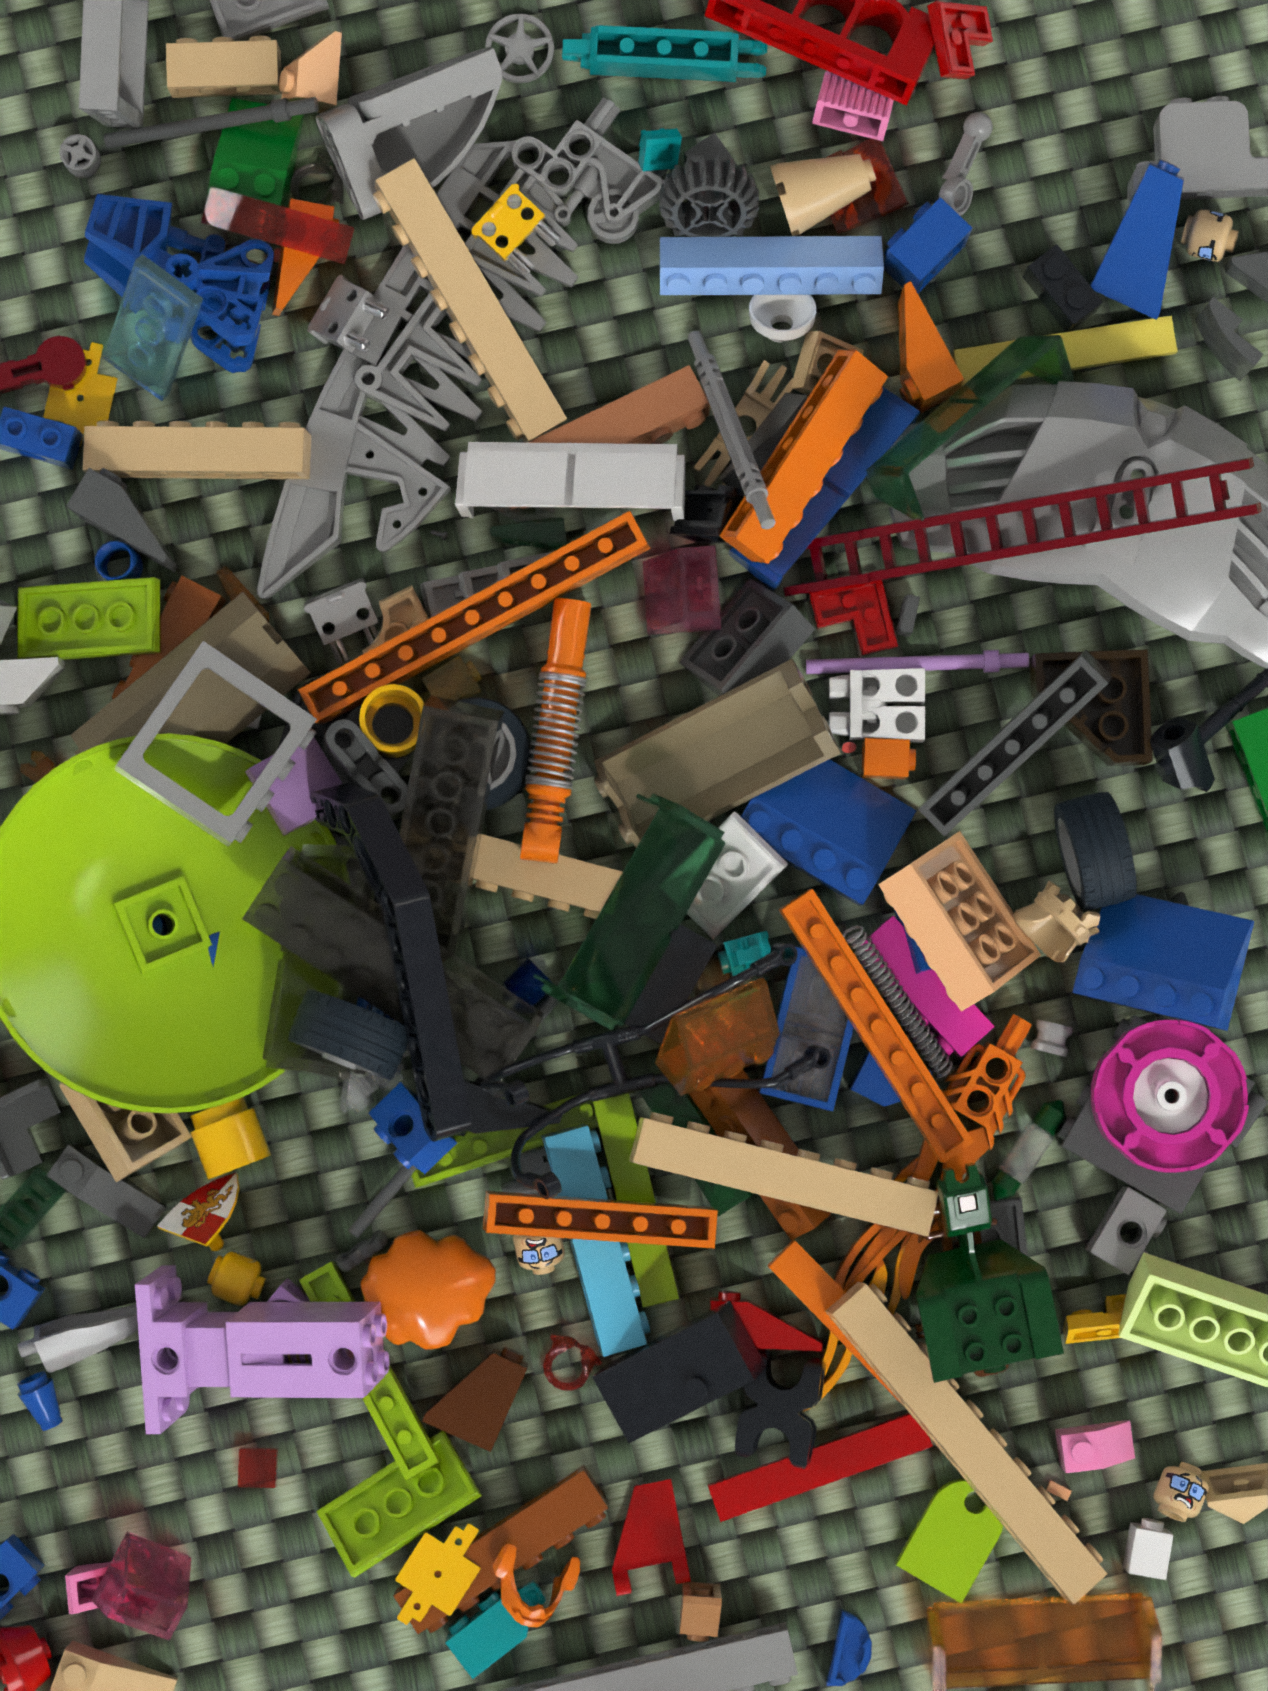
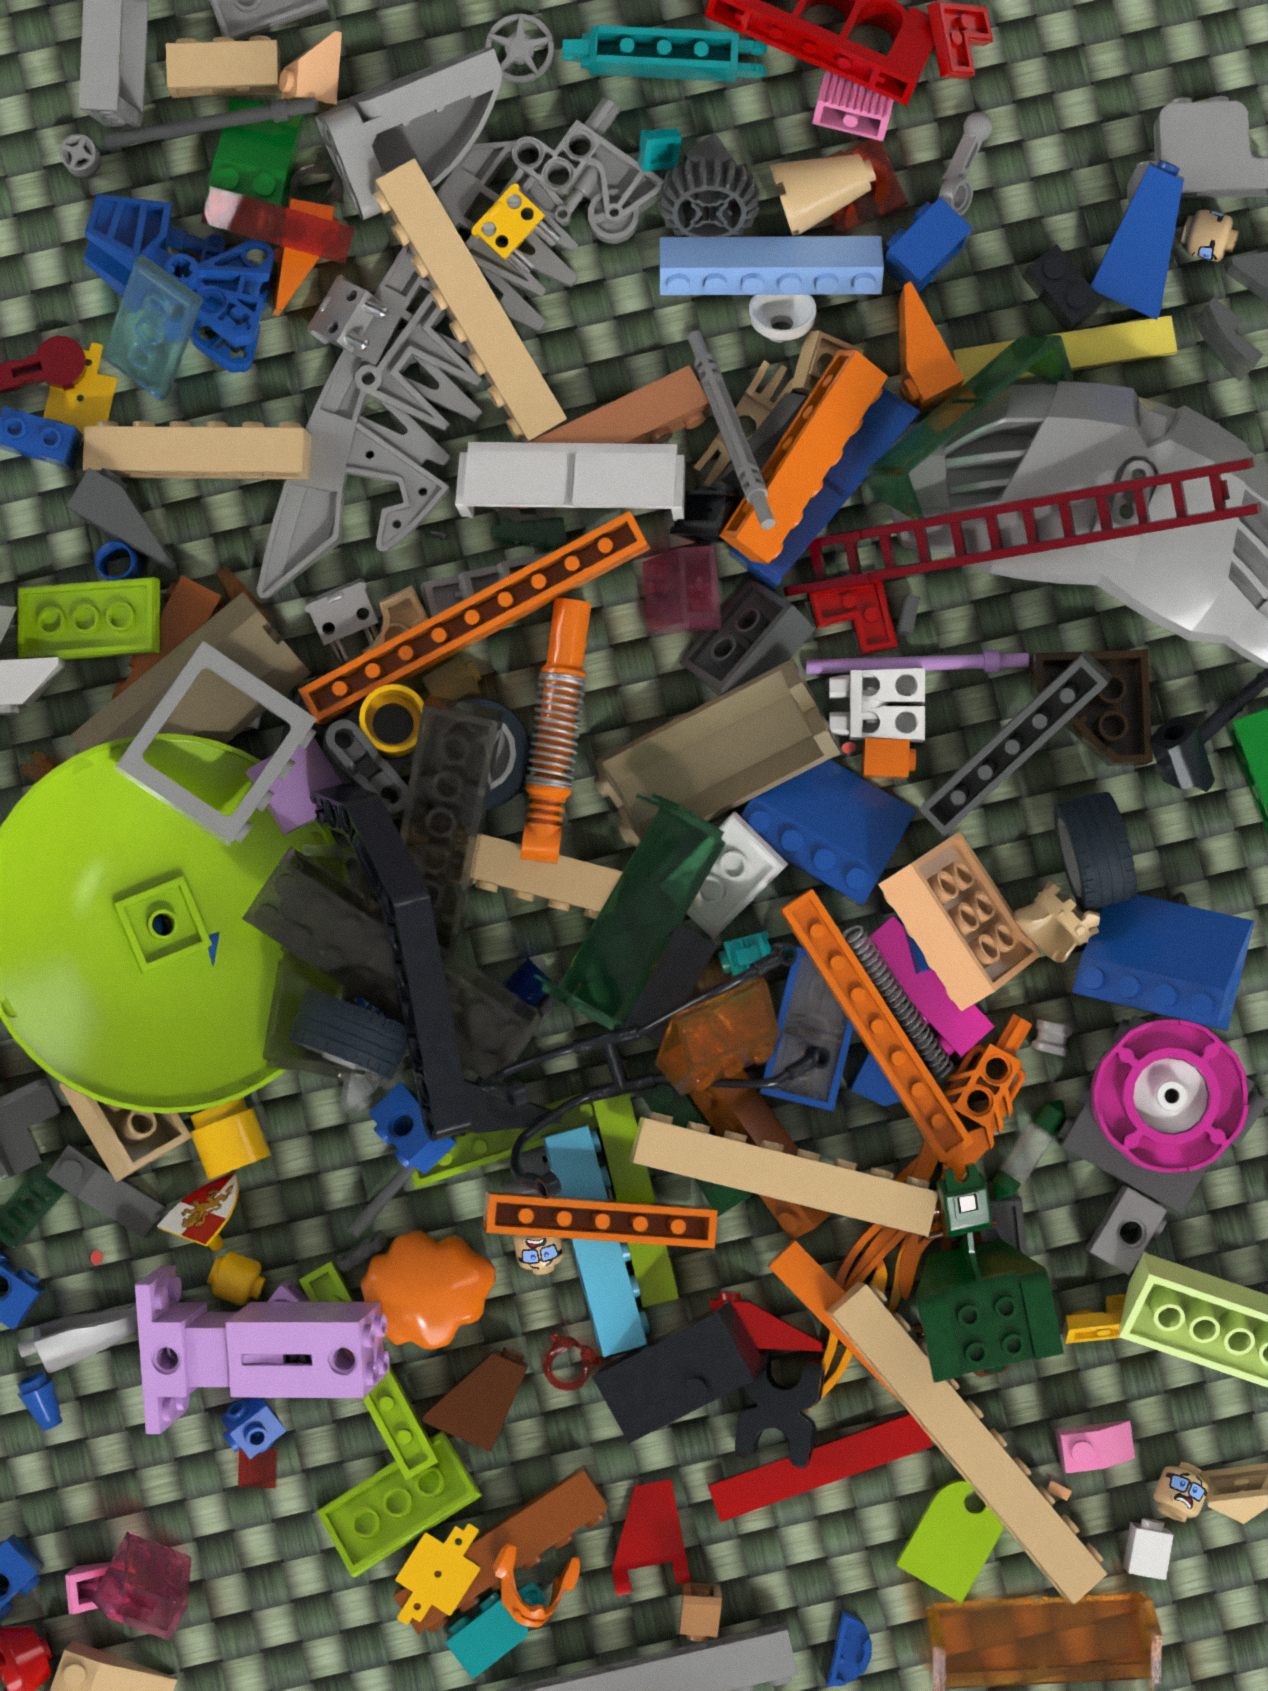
(95, 1257): none -> coral piece
(251, 1426): none -> blue brick

